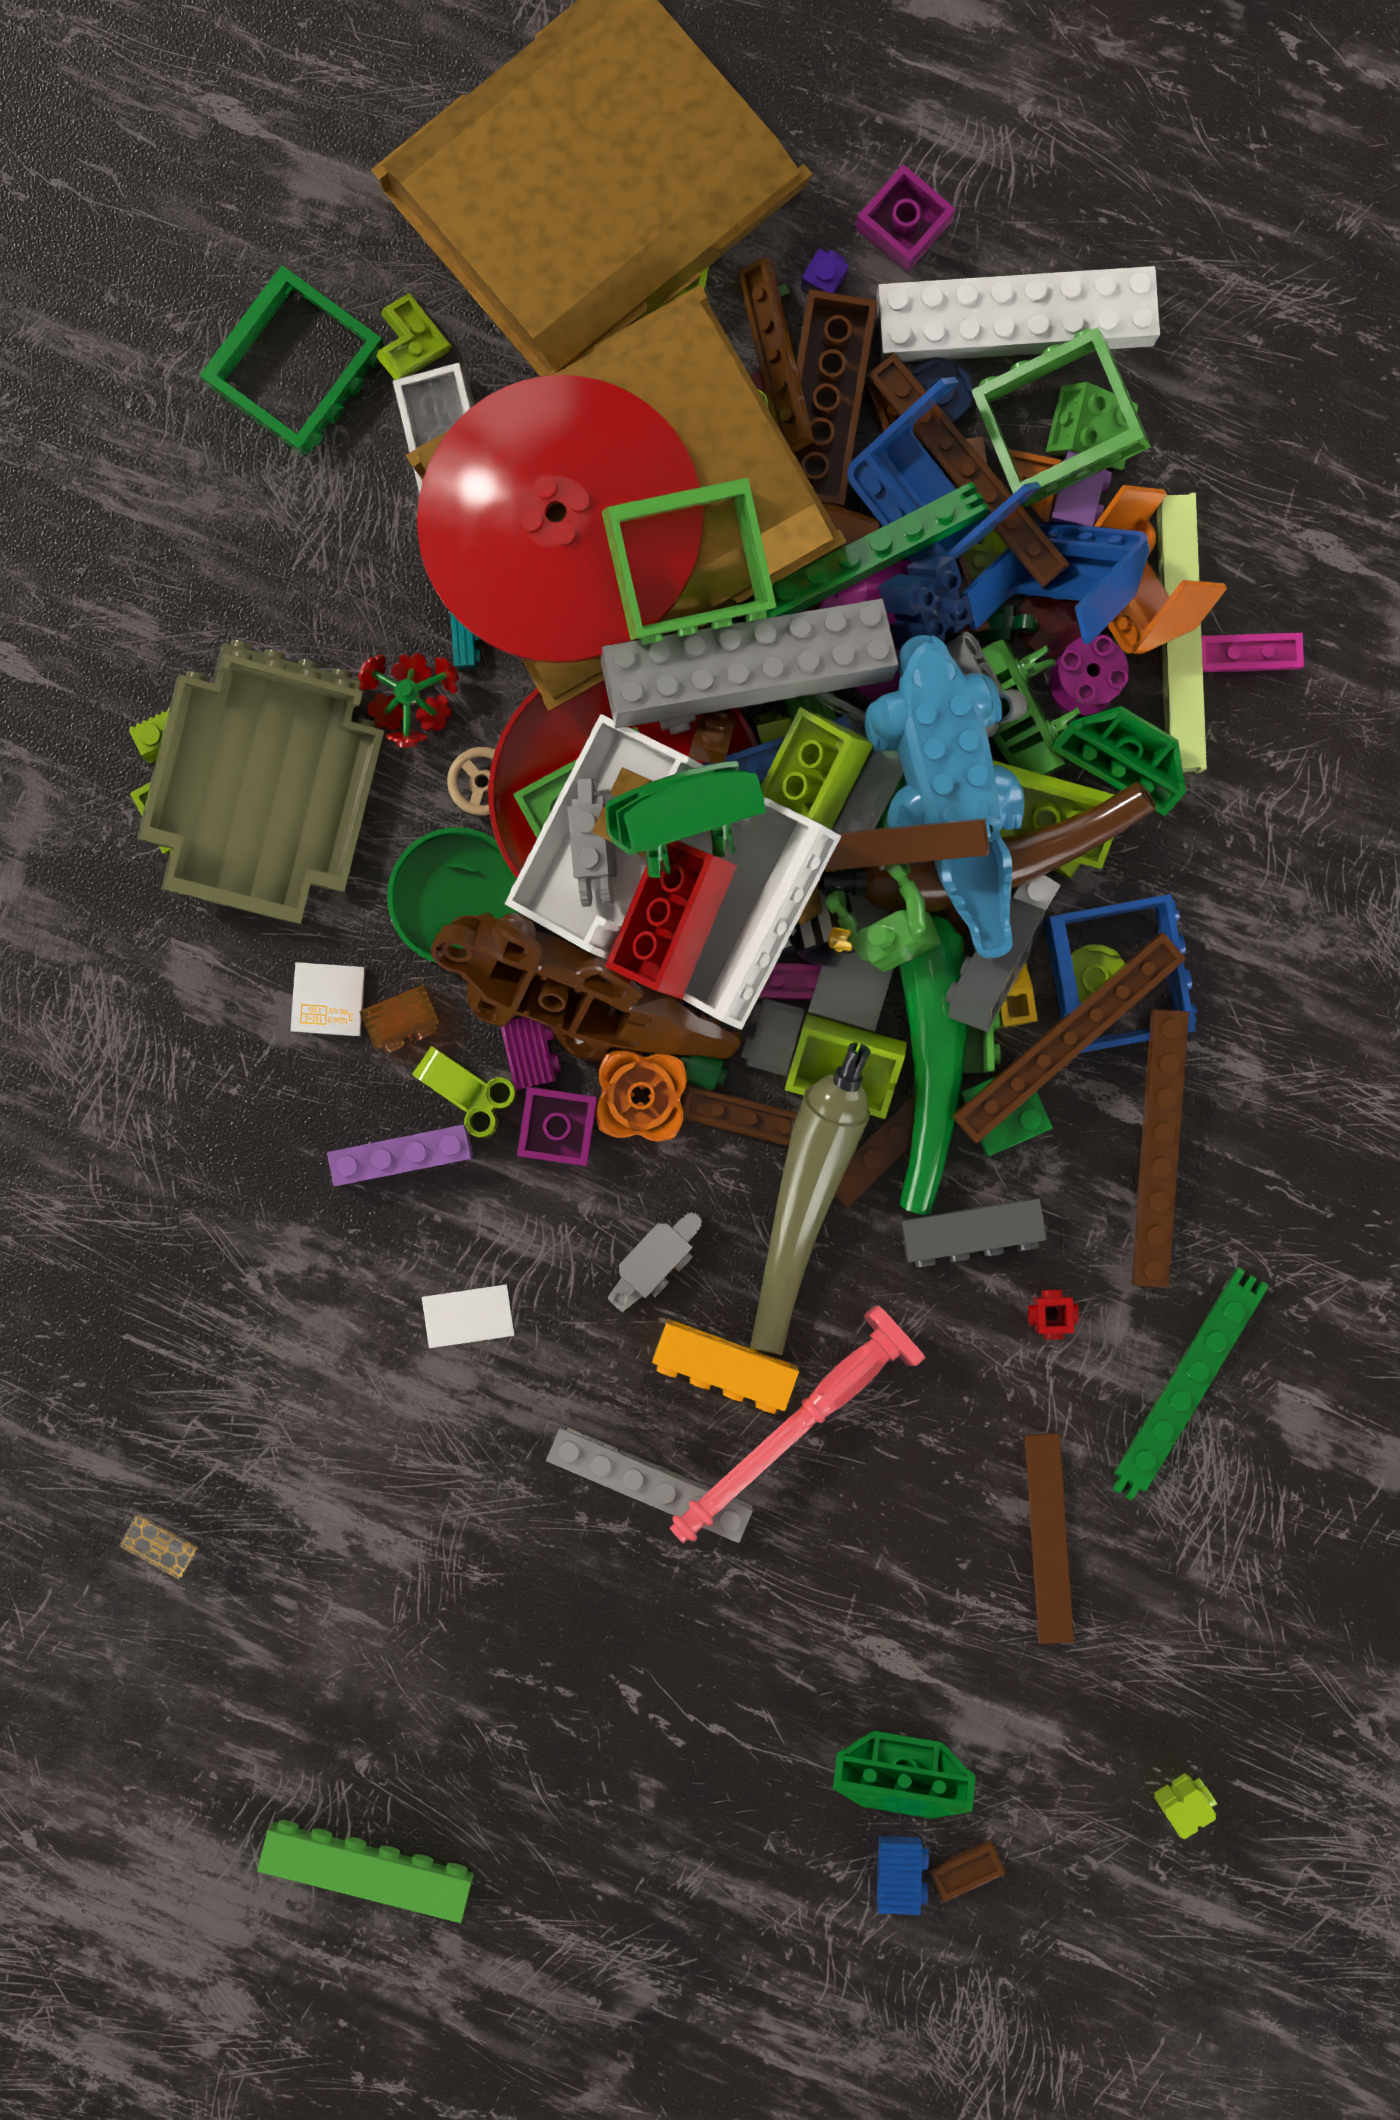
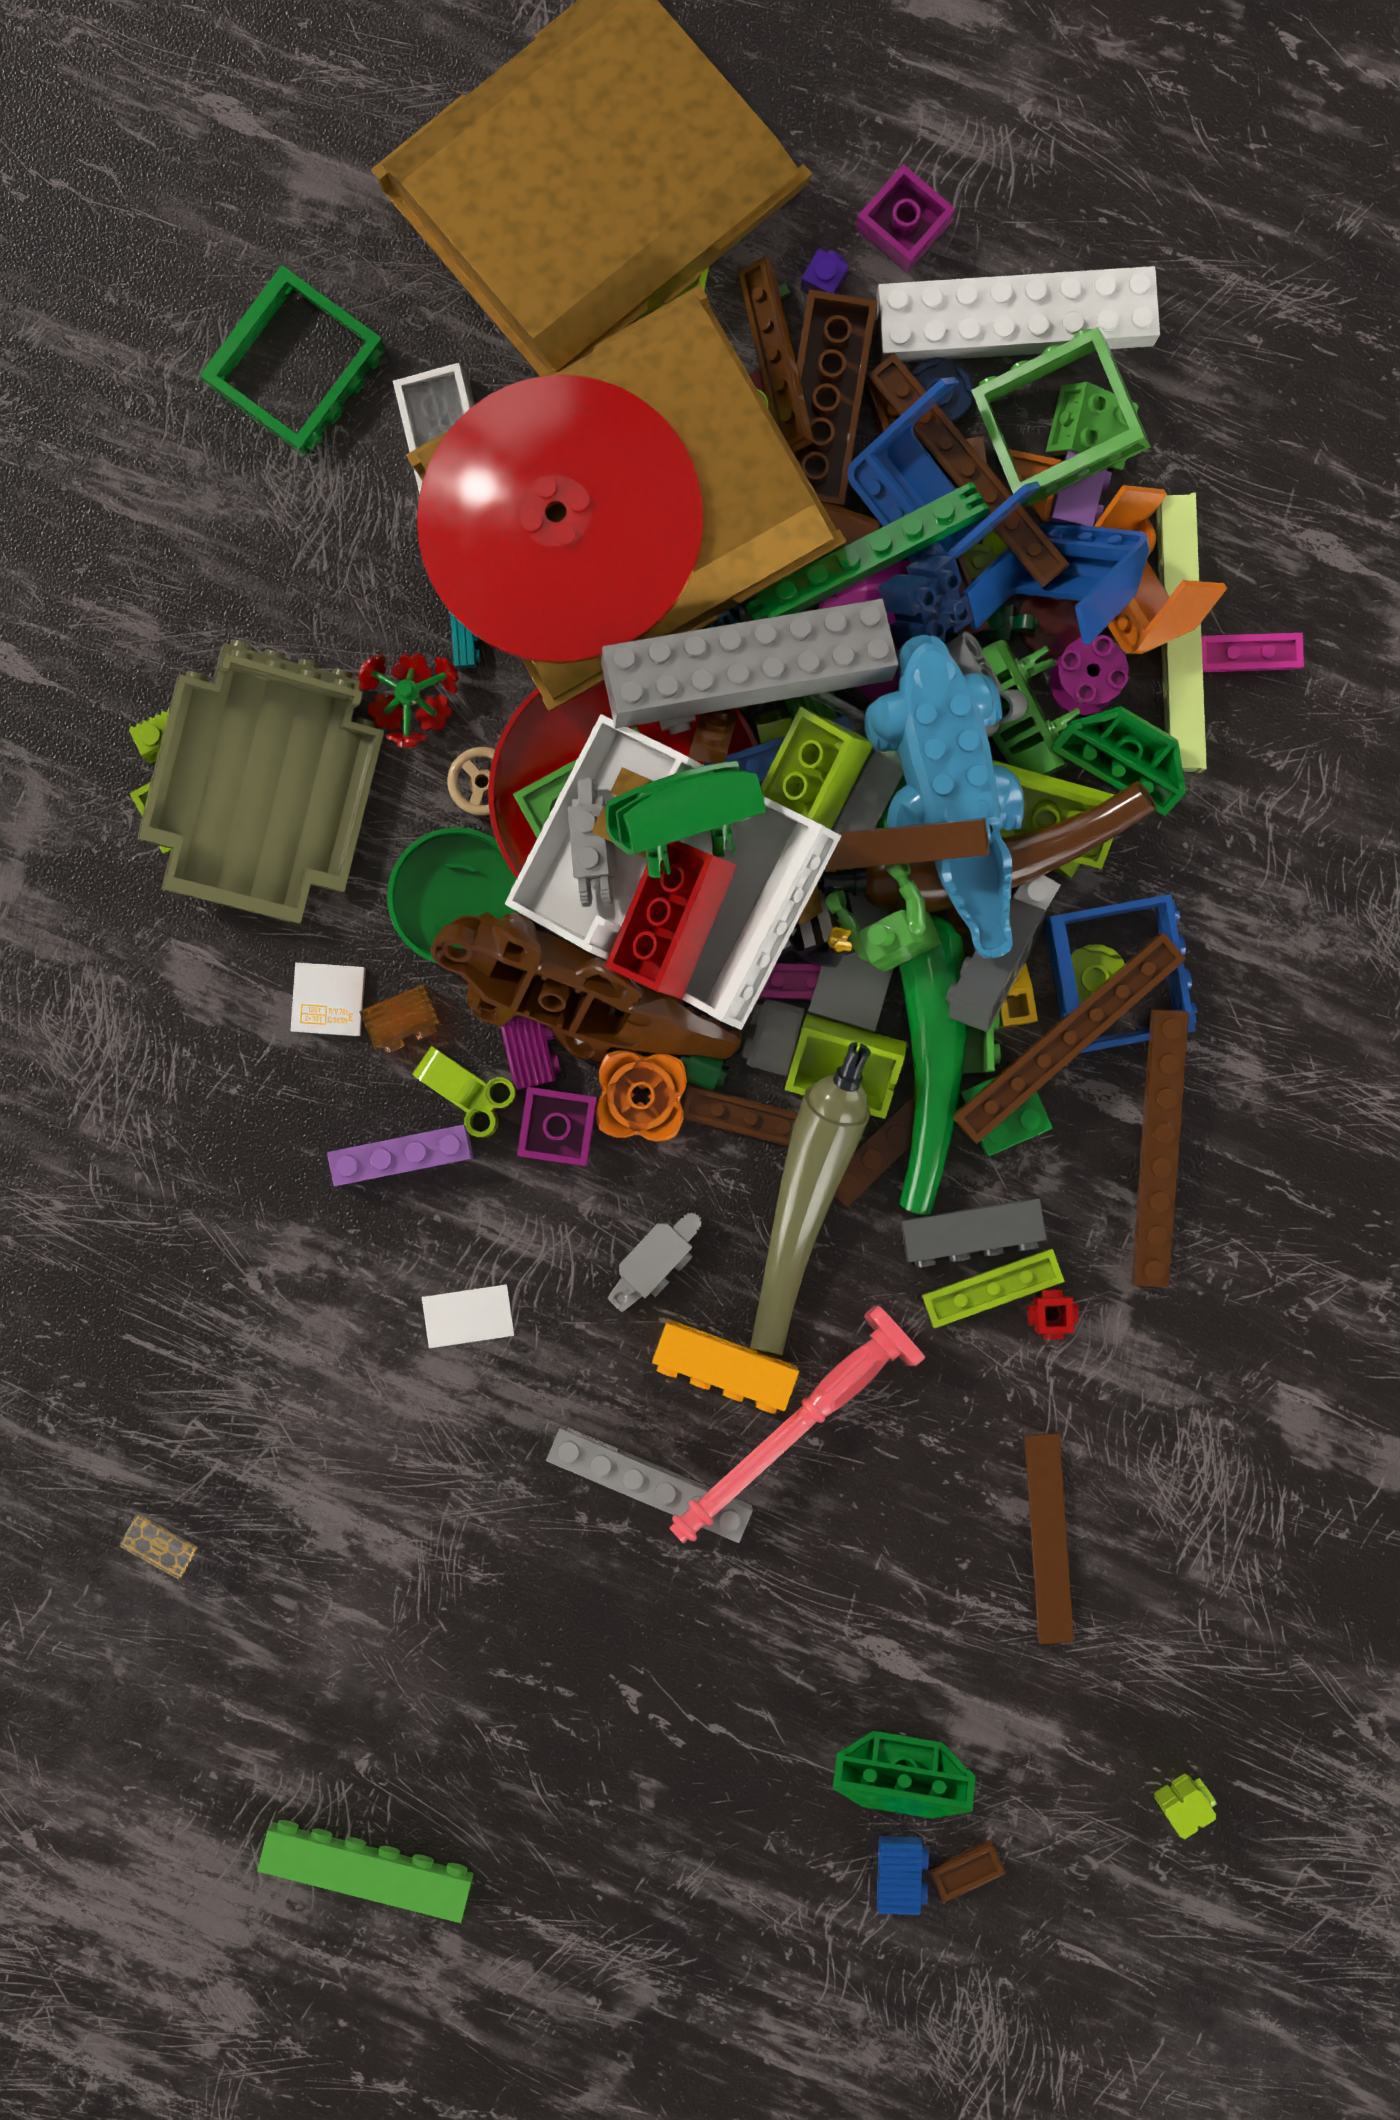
(418, 339): lime tile -> none
(740, 492): bright green window -> none
(992, 1288): none -> lime plate
(1188, 1383): green hinge -> none

